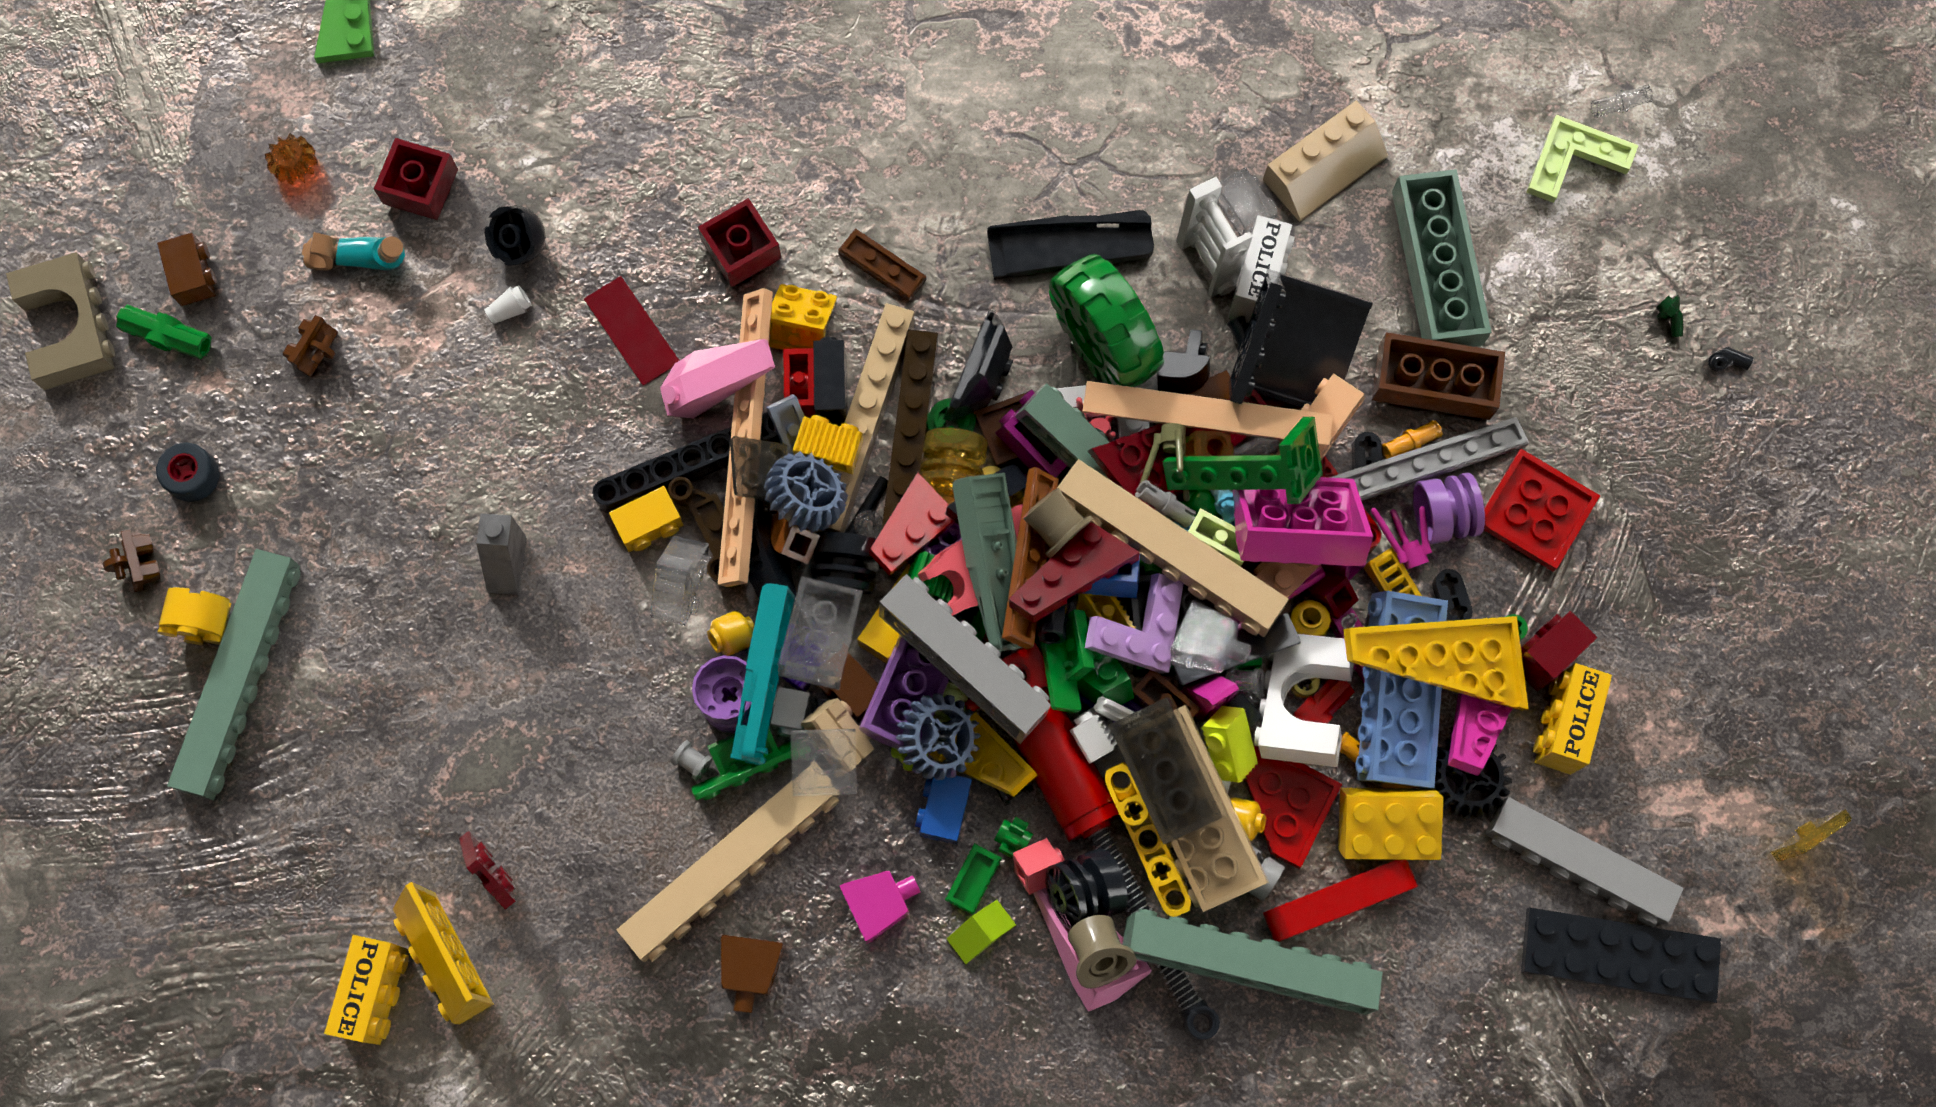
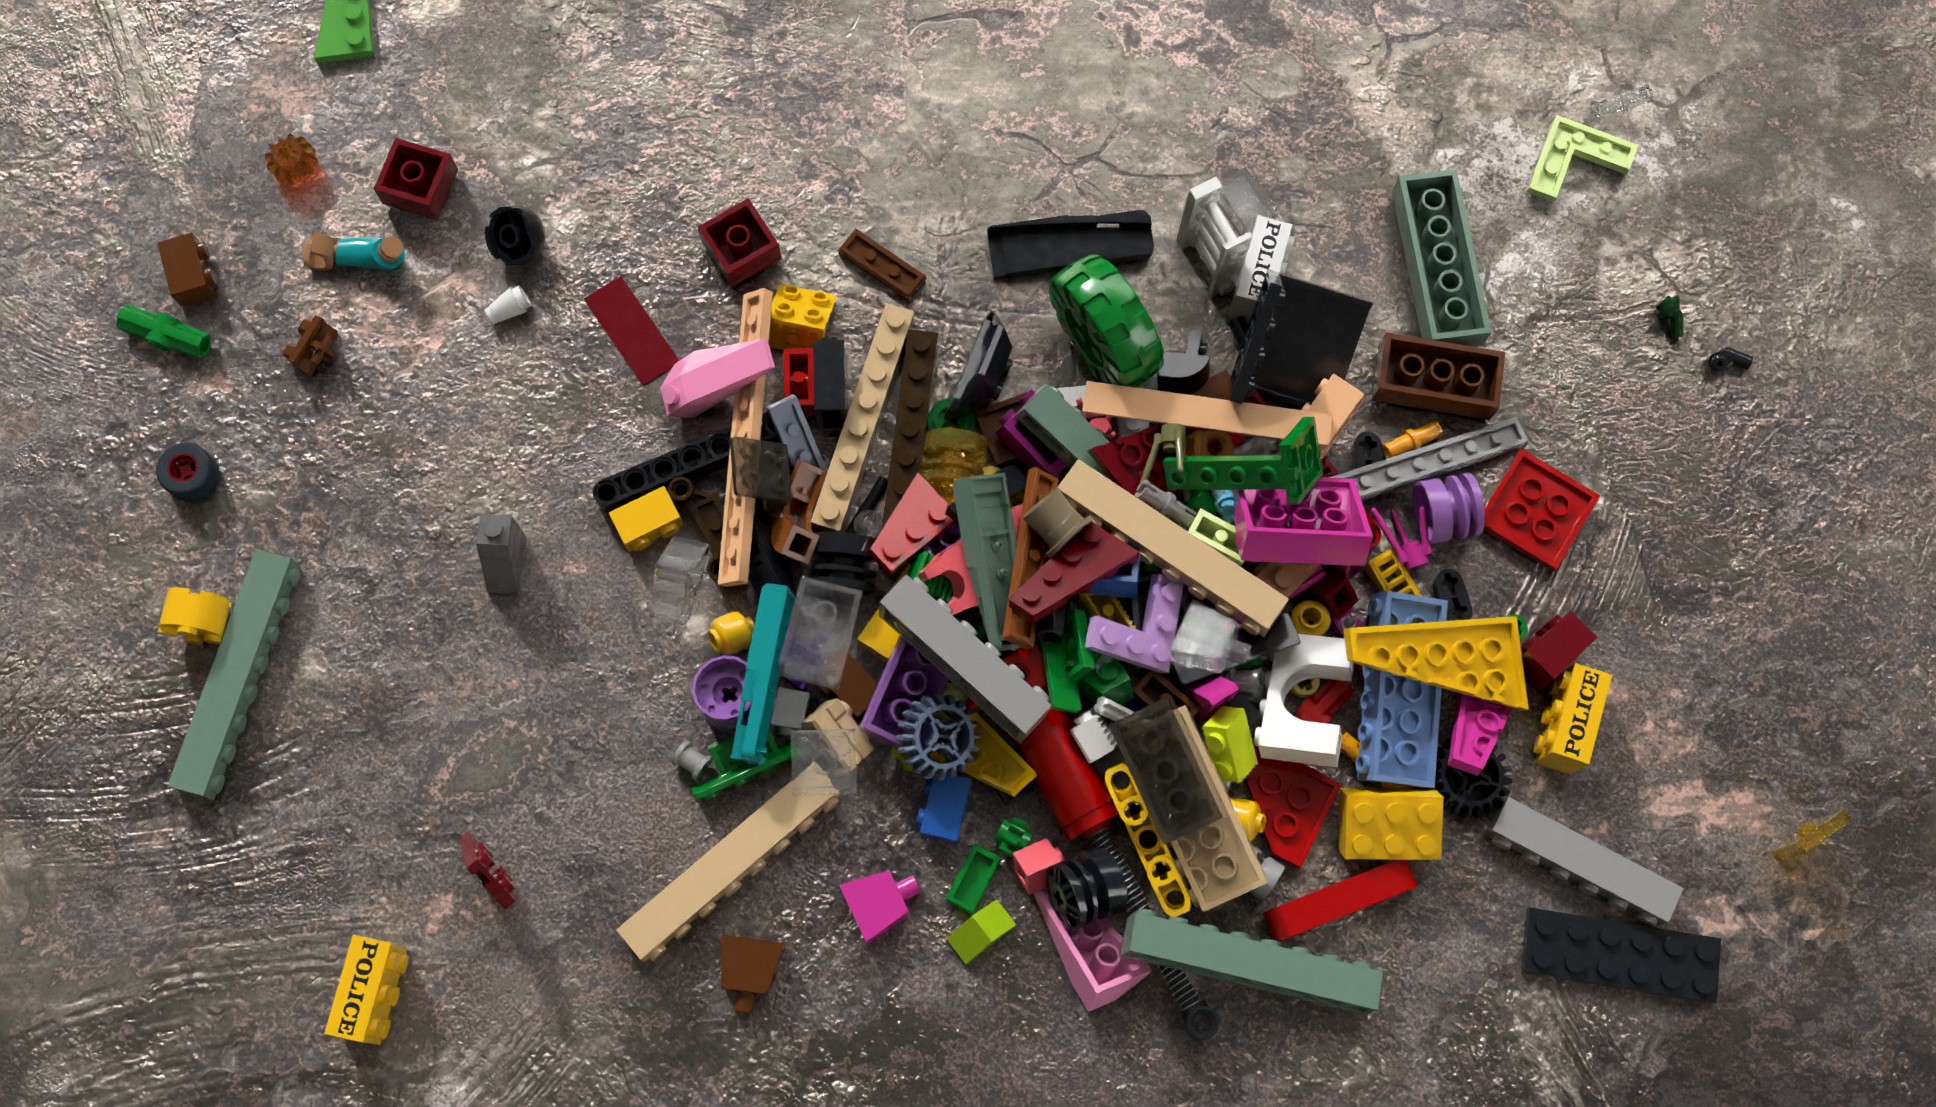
(87, 347): dark tan arch -> none
(139, 572): reddish brown hips -> none
(441, 954): yellow slope -> none
(800, 496): sand blue gear -> none
(831, 442): yellow brick -> none
(1099, 952): dark tan piece -> none
(1326, 161): tan slope -> none

